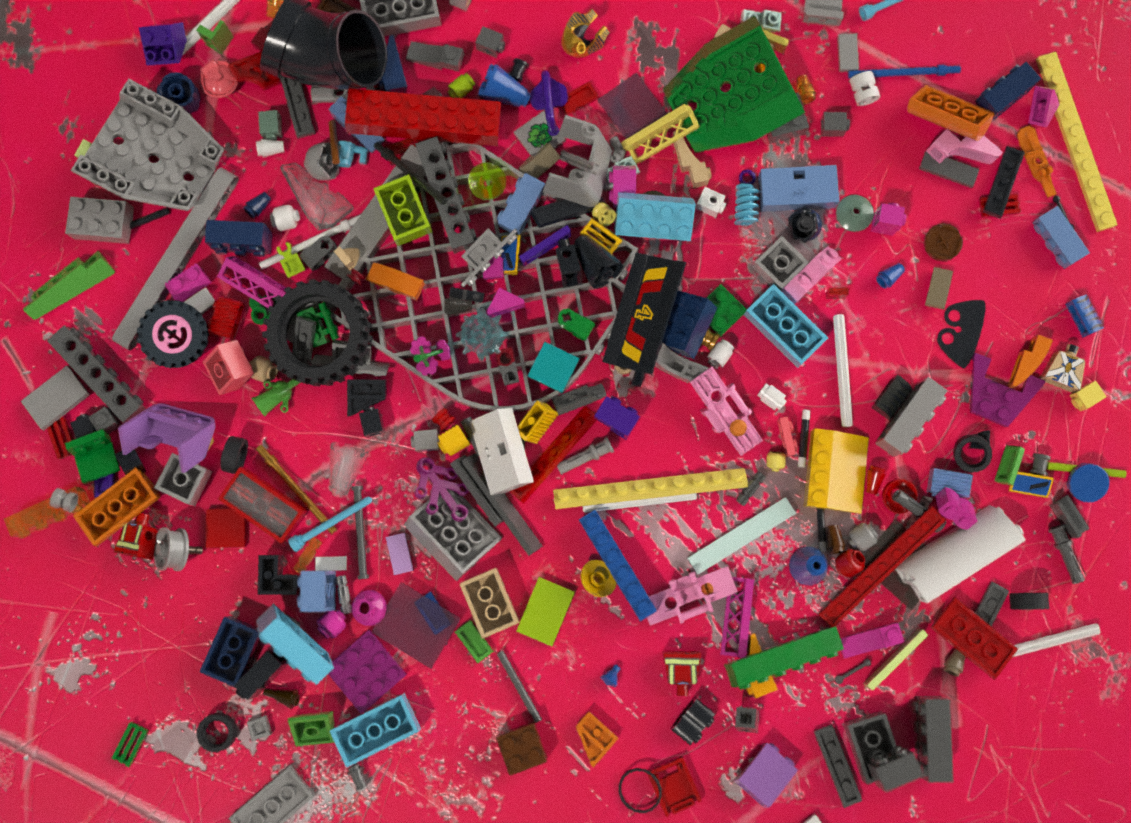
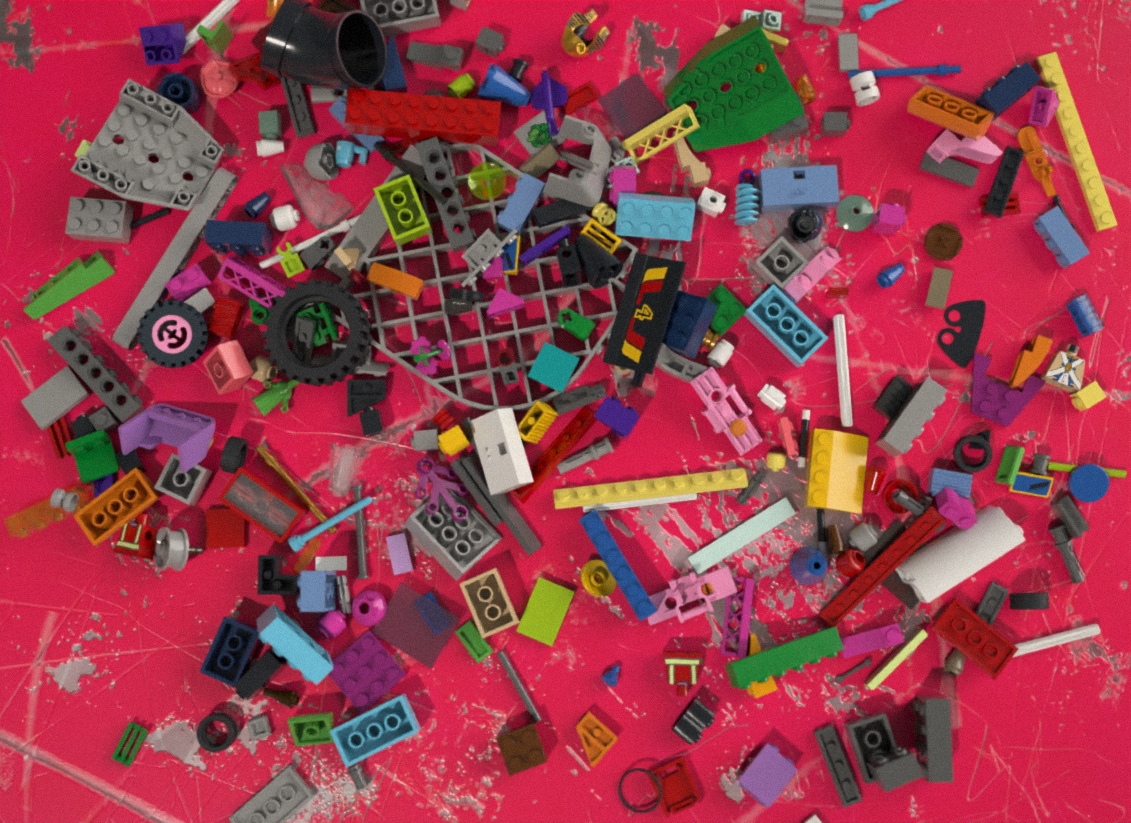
(334, 142): dark orange bar -> none
(472, 337): clear light blue brick -> none
(747, 719): dark grey brick -> none

